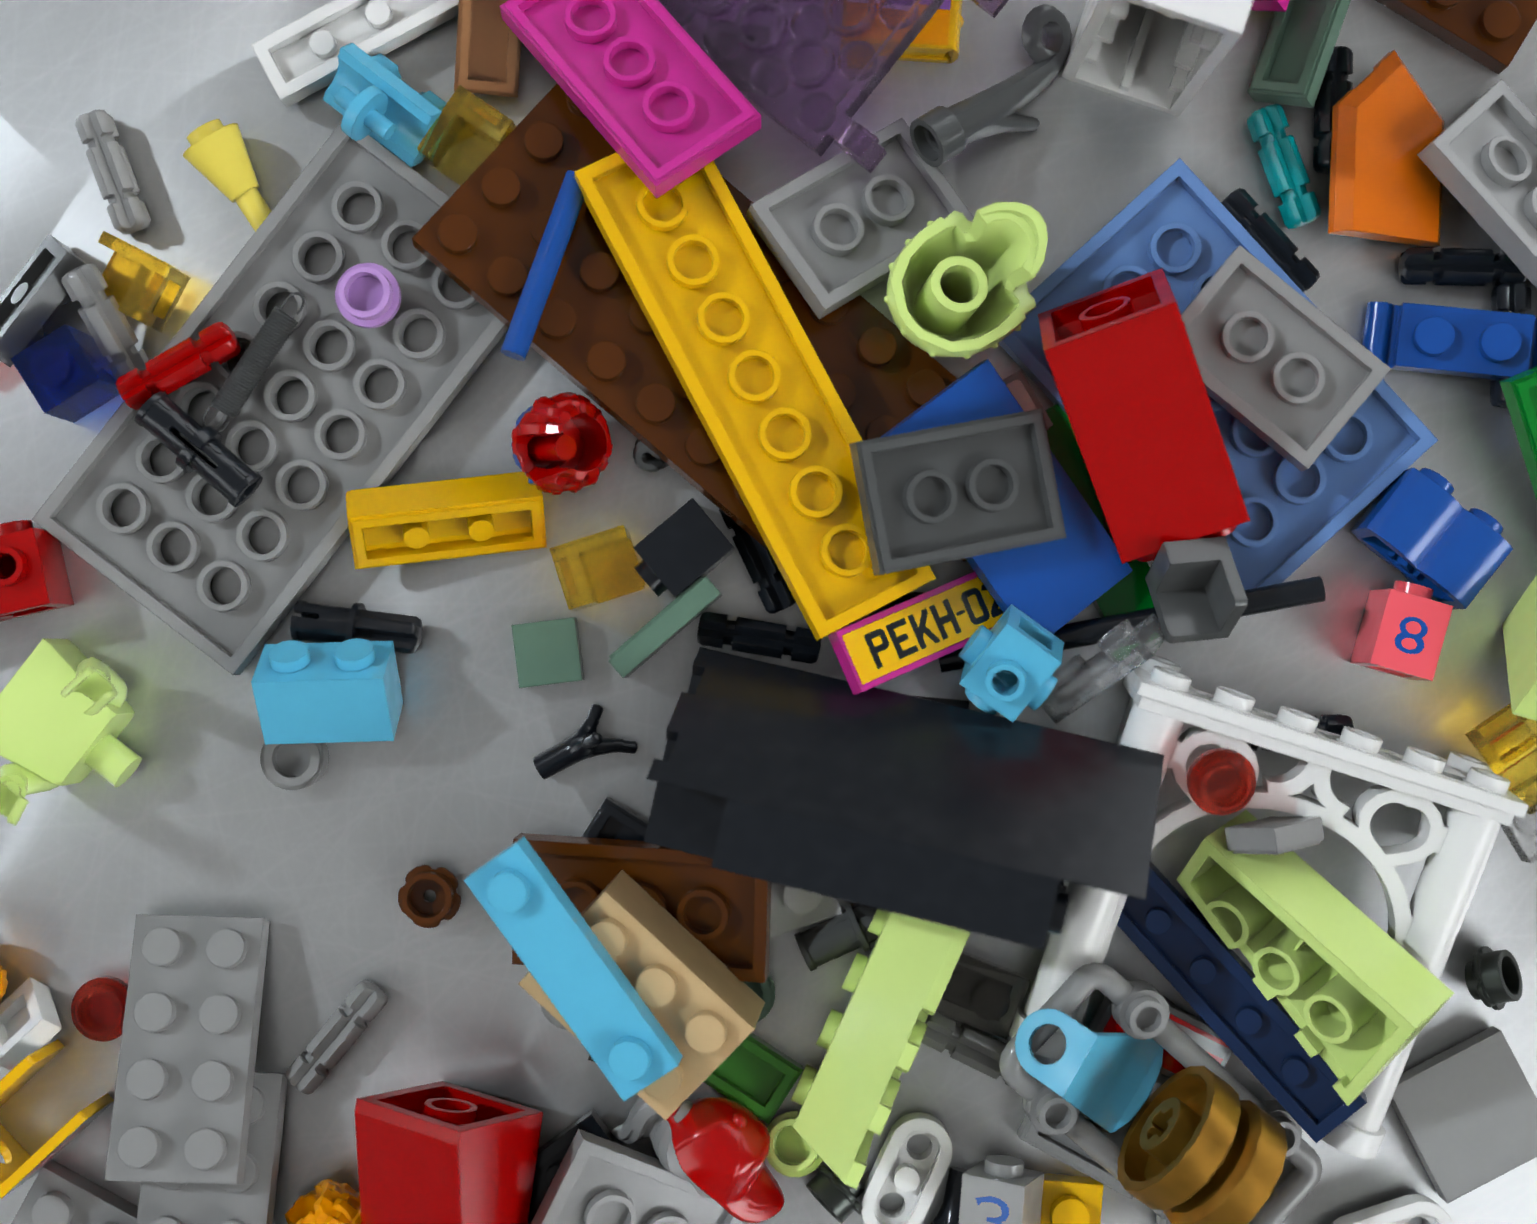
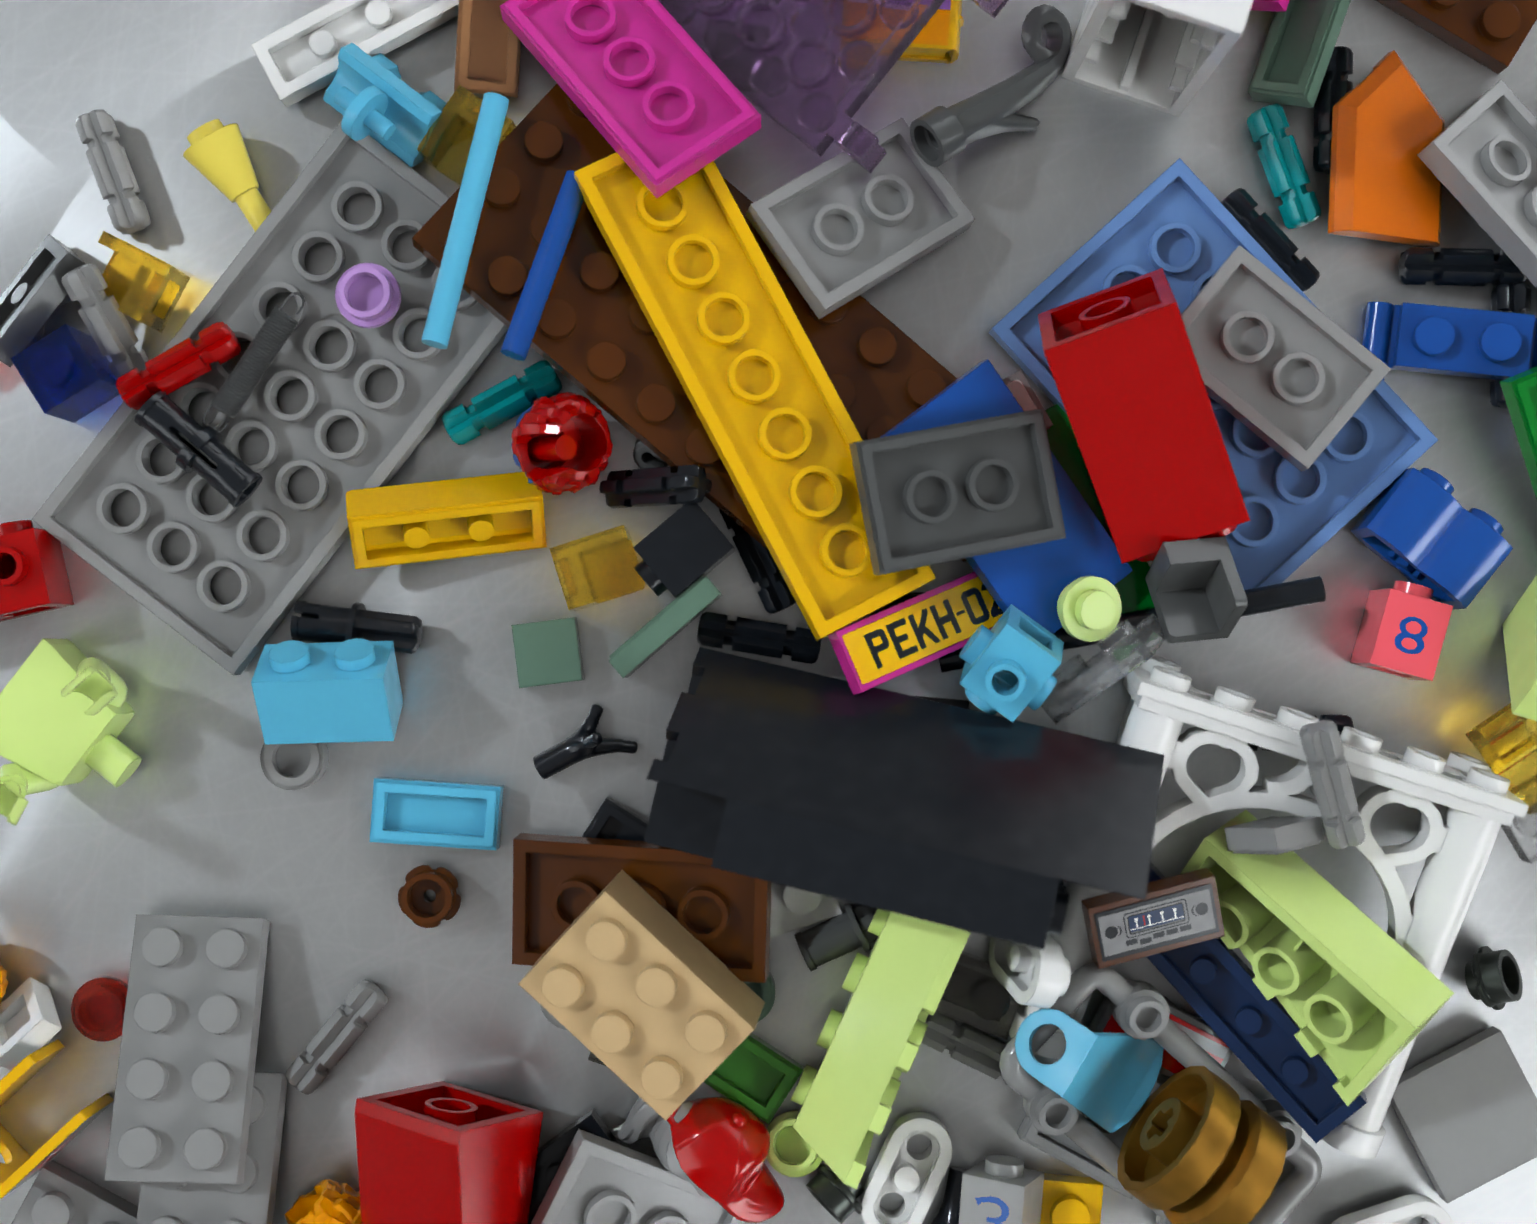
(436, 813): none -> medium azure tile
(465, 220): none -> medium azure bar
(501, 402): none -> teal axle
(574, 969): medium azure plate -> none
(656, 486): none -> black axle
(965, 280): yellowish green head -> none
(1030, 973): none -> white plate
(1089, 608): none -> yellowish green plate
(1172, 916): none -> tile
(1221, 781): clear red plate -> none
(1332, 784): none -> light grey axle

